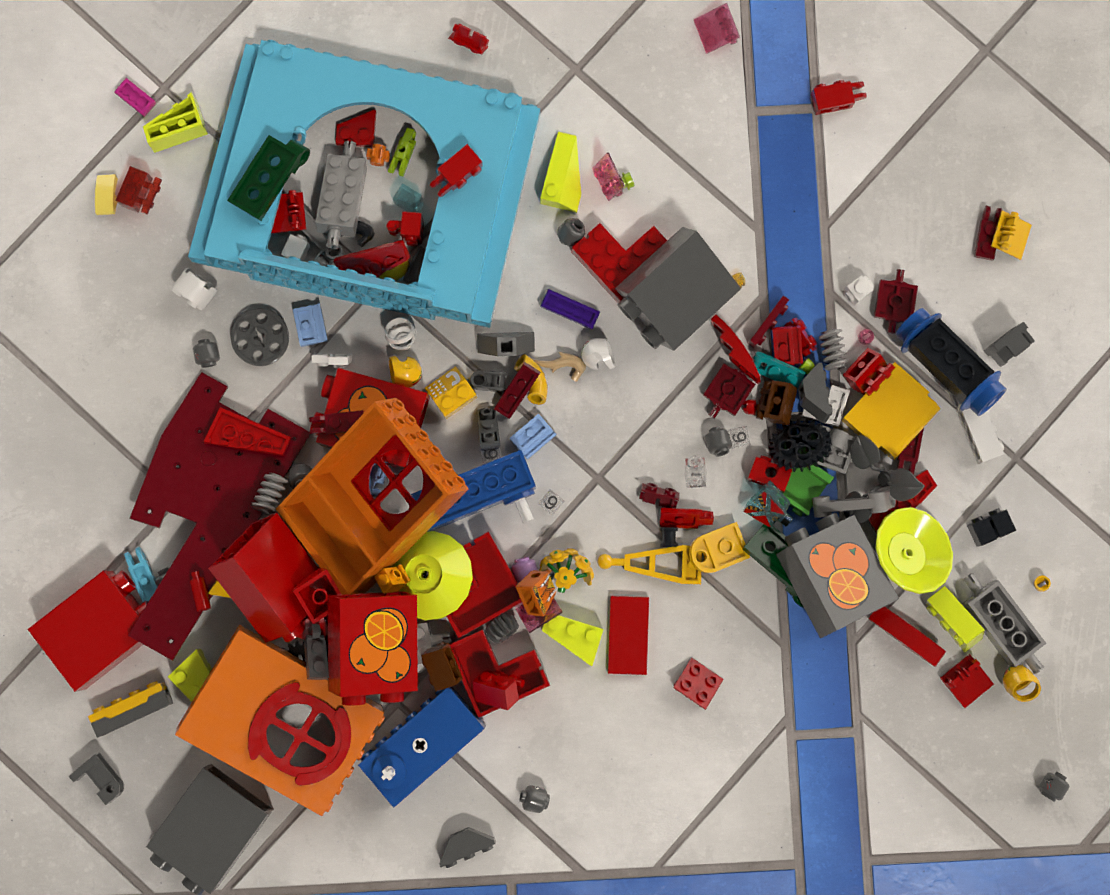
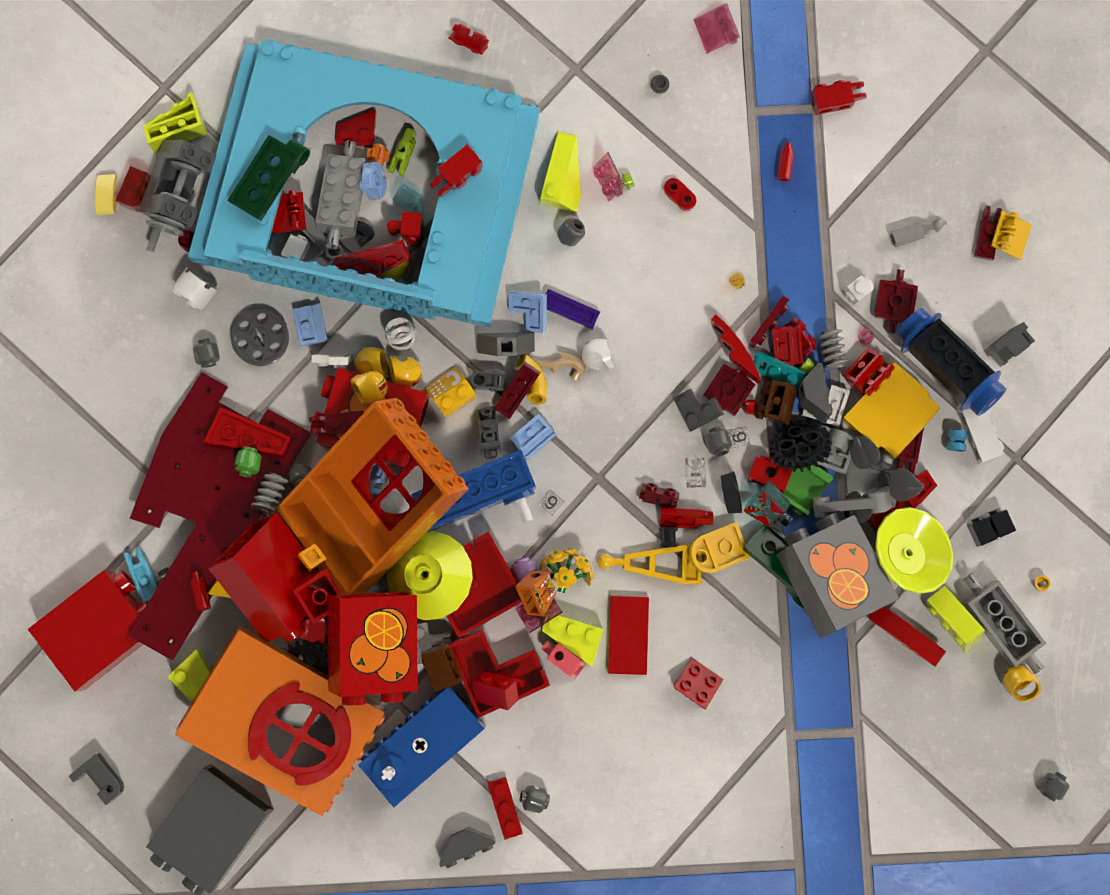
(130, 709): piece -> none
(135, 97): dark pink plate -> none
(171, 187): none -> dark grey piece
(186, 240): none -> dark red wheel
(248, 461): none -> bright green head
(312, 557): none -> light orange tile
(316, 654): dark grey hinge -> none
(369, 387): none -> yellow helmet
(372, 181): none -> light blue plate
(372, 359): none -> yellow helmet
(392, 579): light orange brick -> none
(502, 628): dark grey gear -> none
(505, 808): none -> red plate
(533, 305): none -> light blue plate
(569, 664): none -> coral torso
(610, 261): red piece -> none
(660, 84): none -> dark grey plate
(676, 290): dark grey brick -> none
(679, 194): none -> red plate
(695, 414): none -> dark grey plate
(731, 493): none -> black tyre
(785, 163): none -> red cylinder
(914, 232): none -> light grey wheel
(956, 440): none -> dark azure wheel
(967, 680): red hinge -> none

